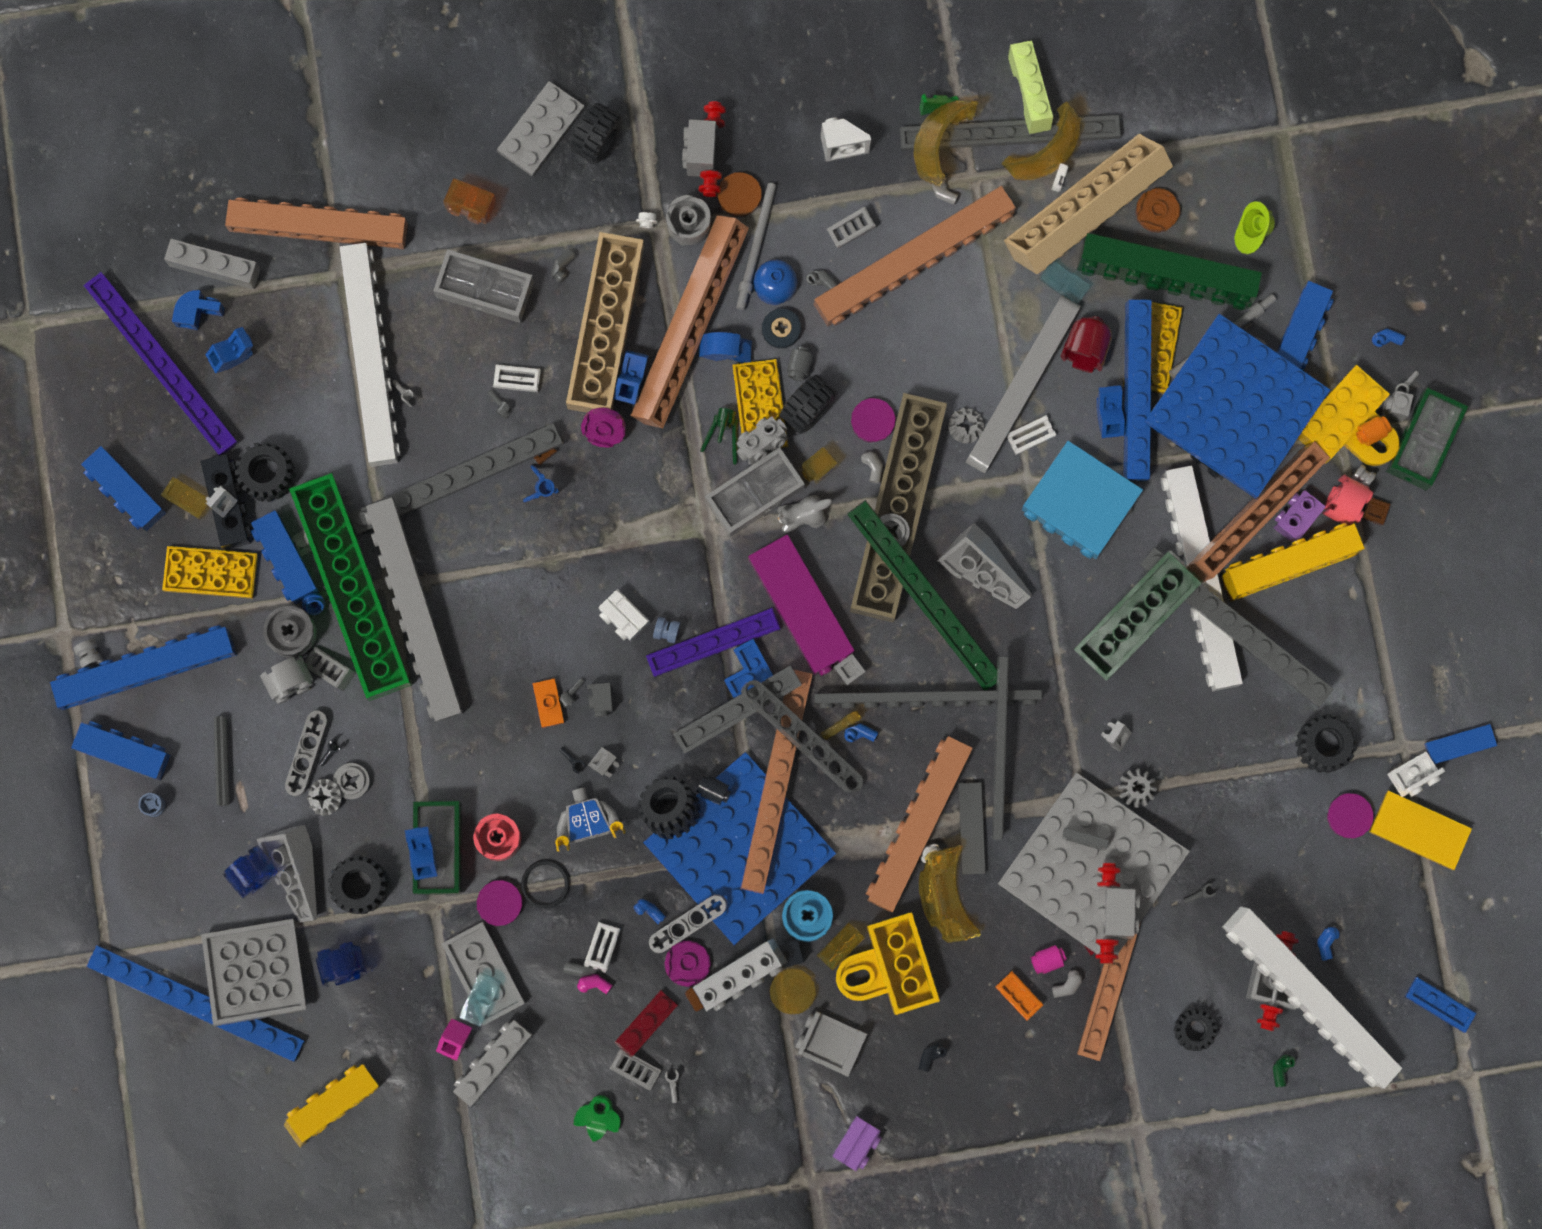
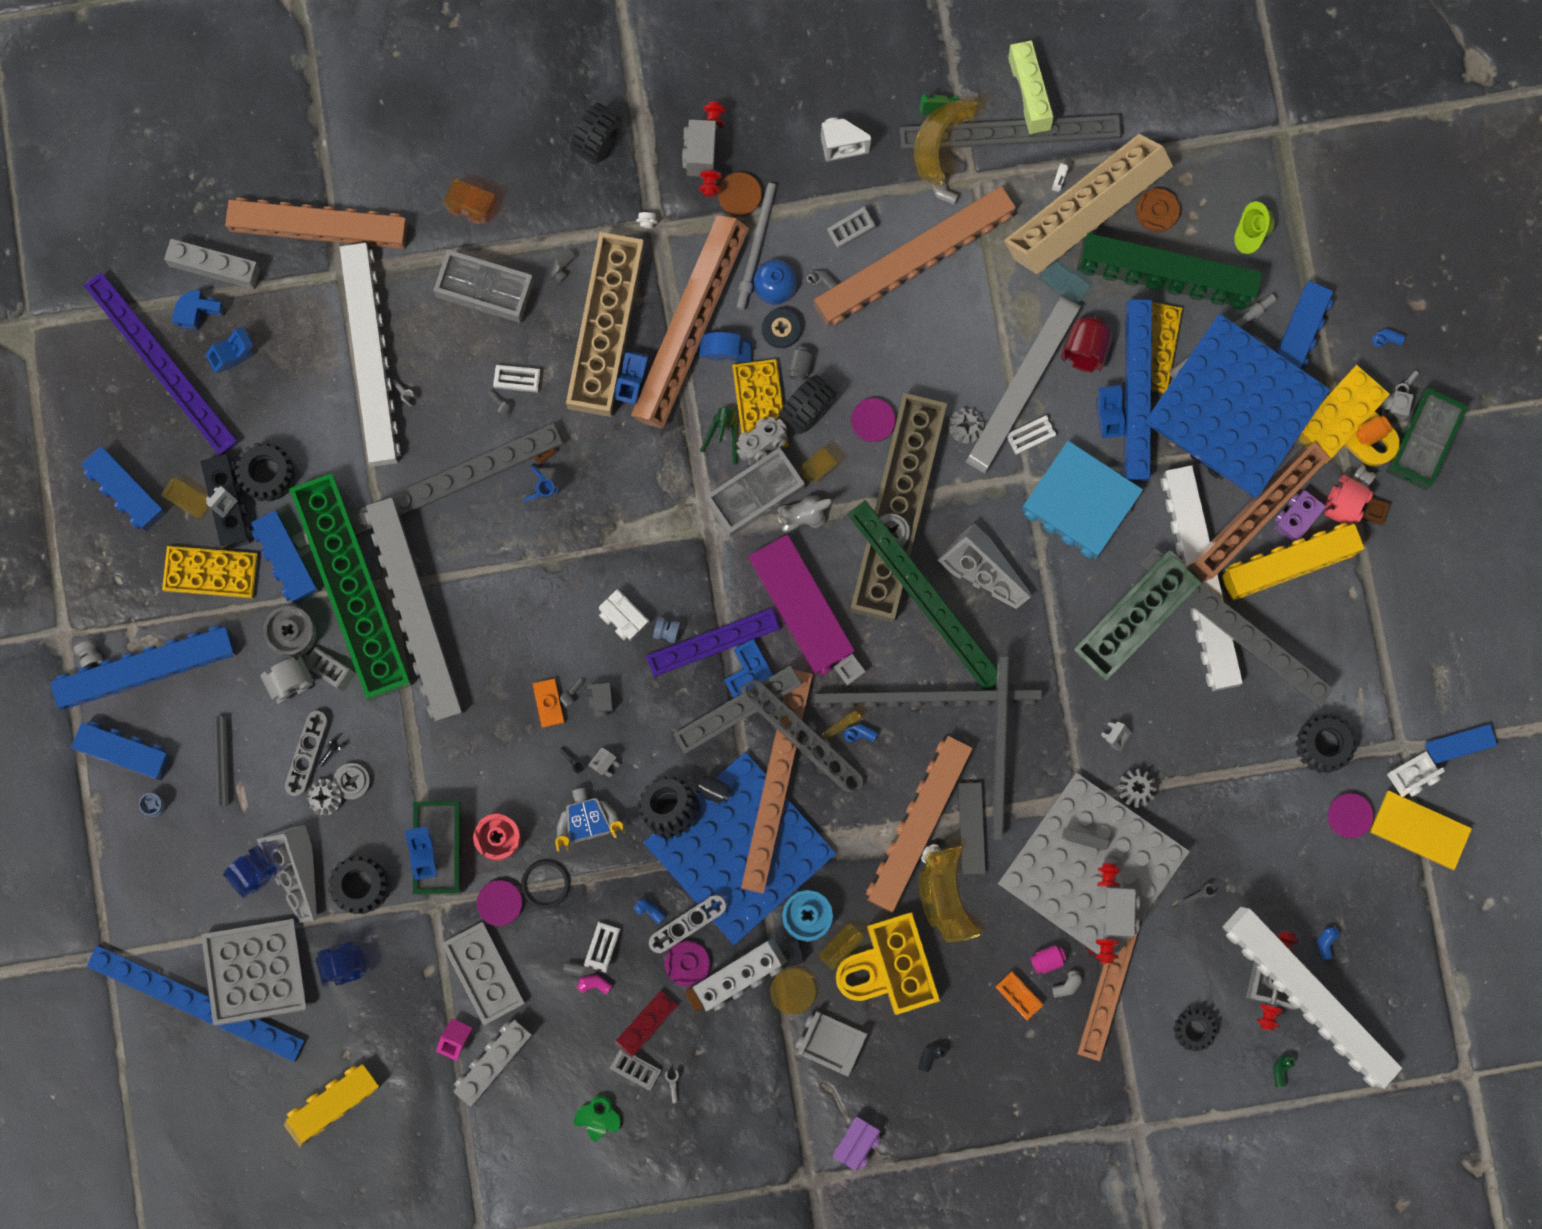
(313, 609): blue plate -> none
(480, 999): clear light blue slope -> none
(540, 129): light grey plate -> none
(603, 427): magenta tile -> none
(695, 210): light grey brick -> none
(875, 464): light grey arm -> none
(1053, 154): clear yellow windscreen -> none
(1440, 1005): blue tile -> none

